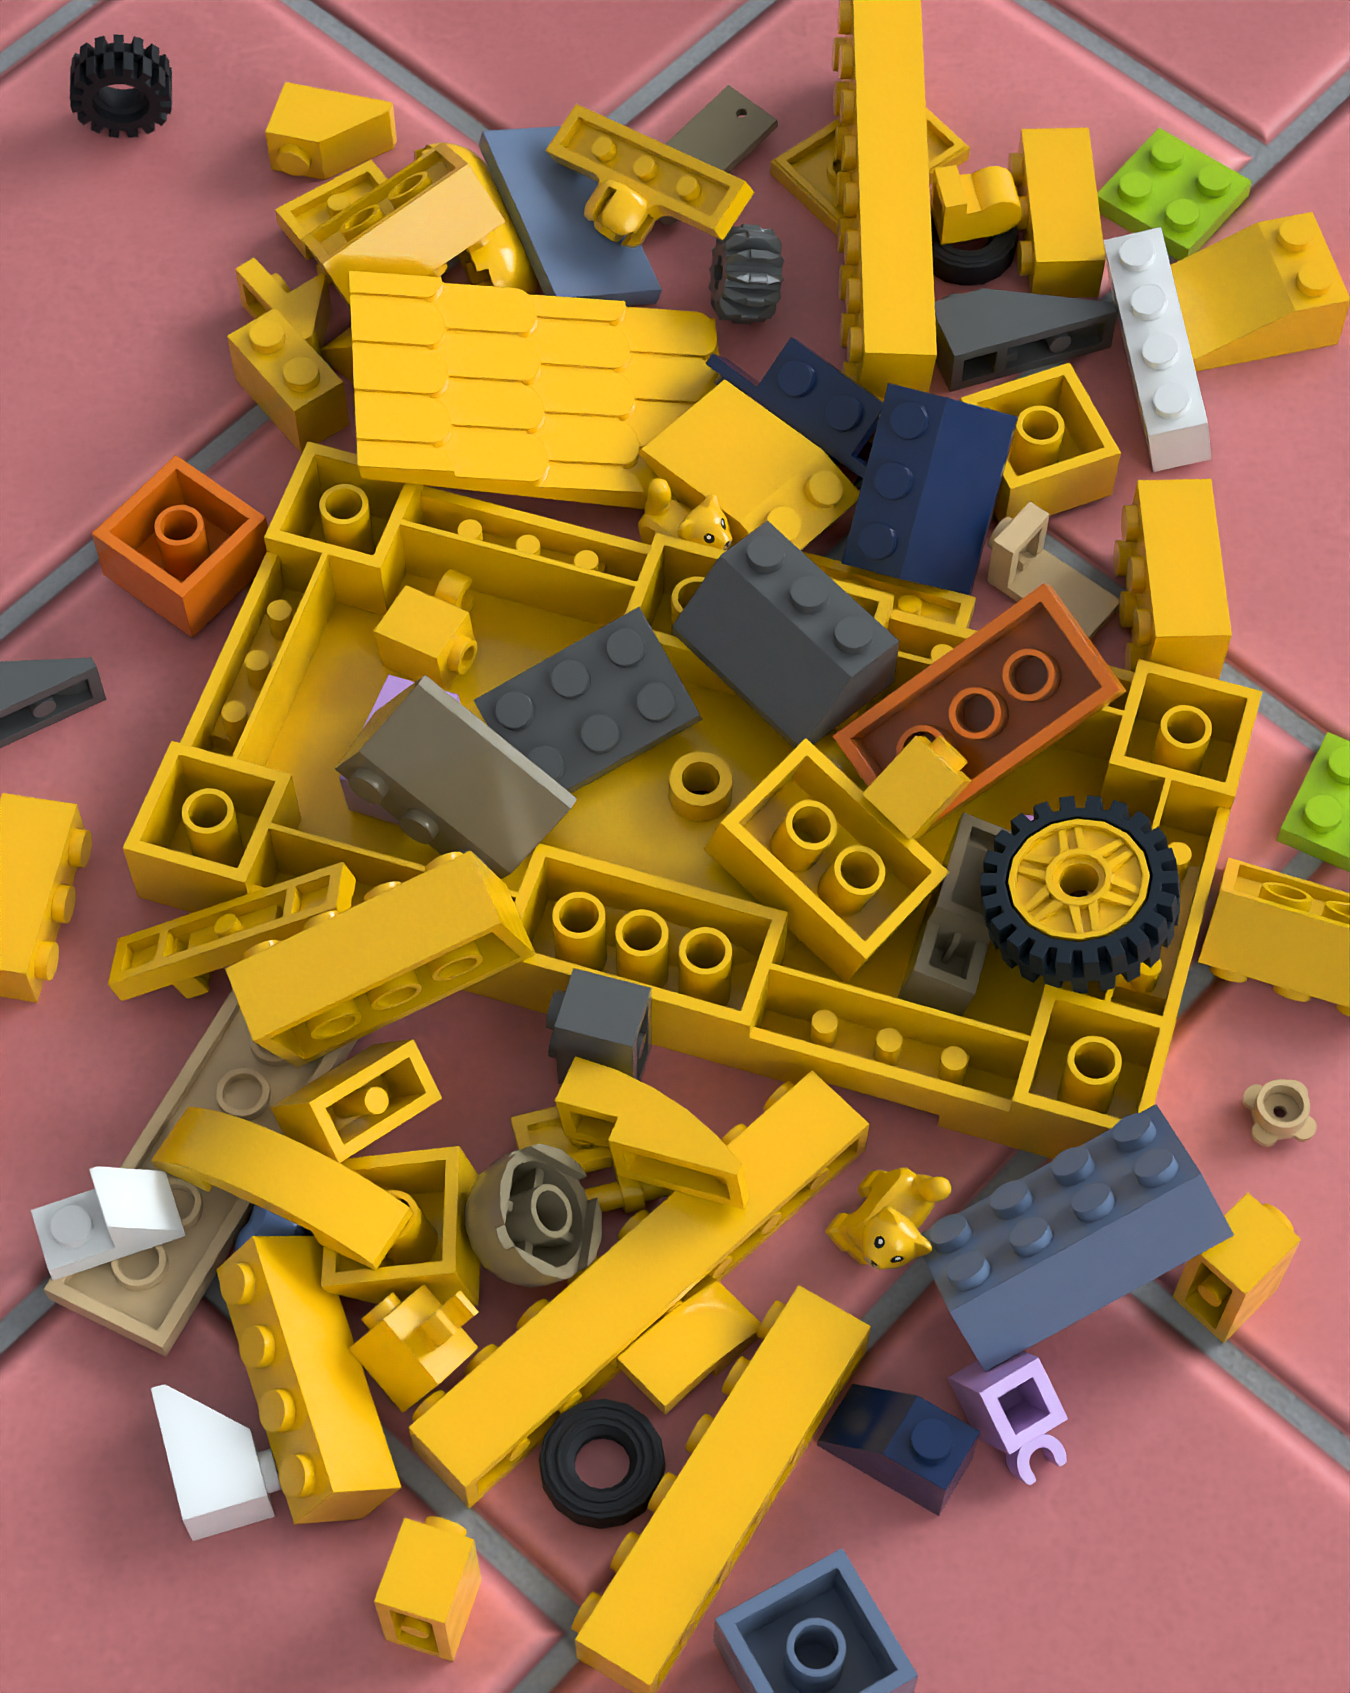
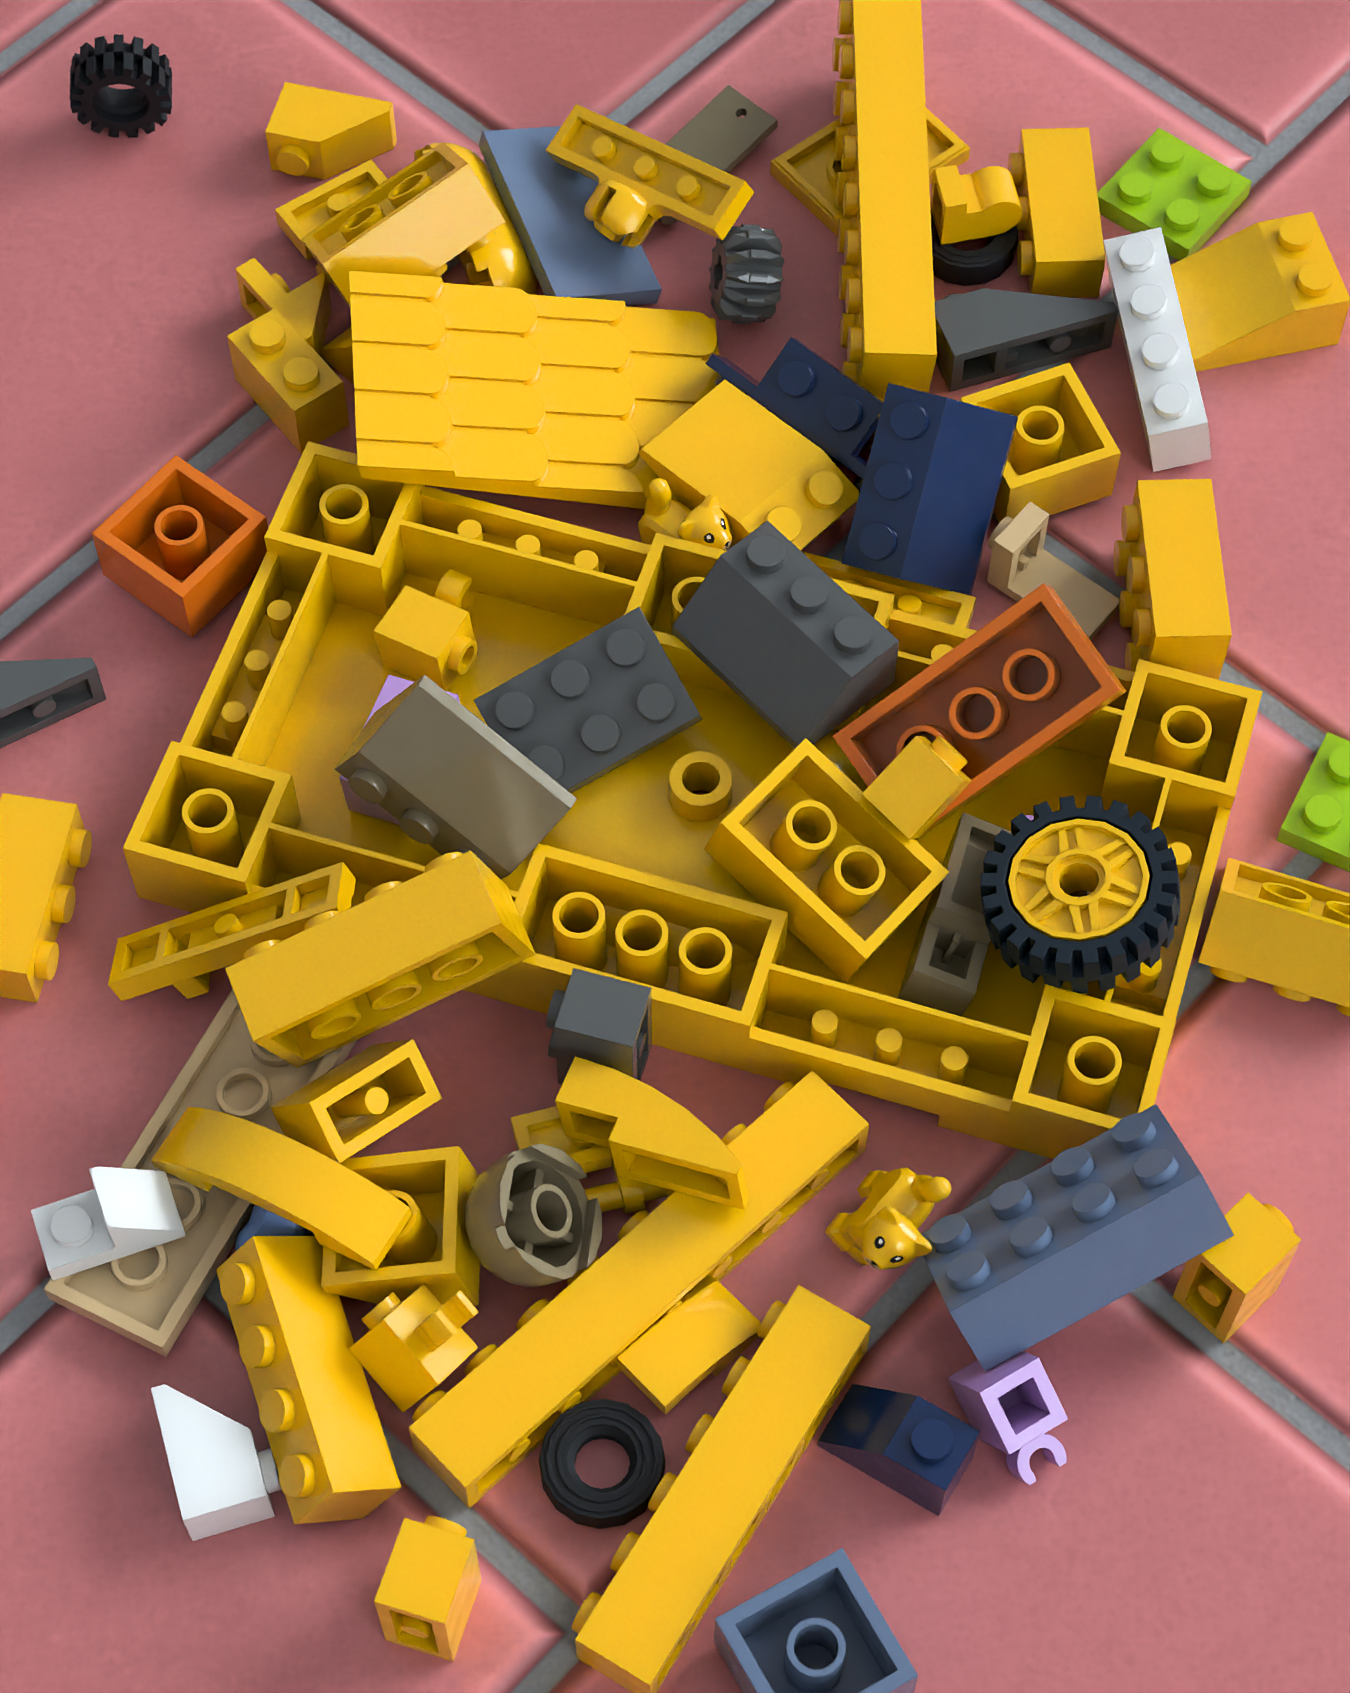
(1282, 1094): tan plate -> none

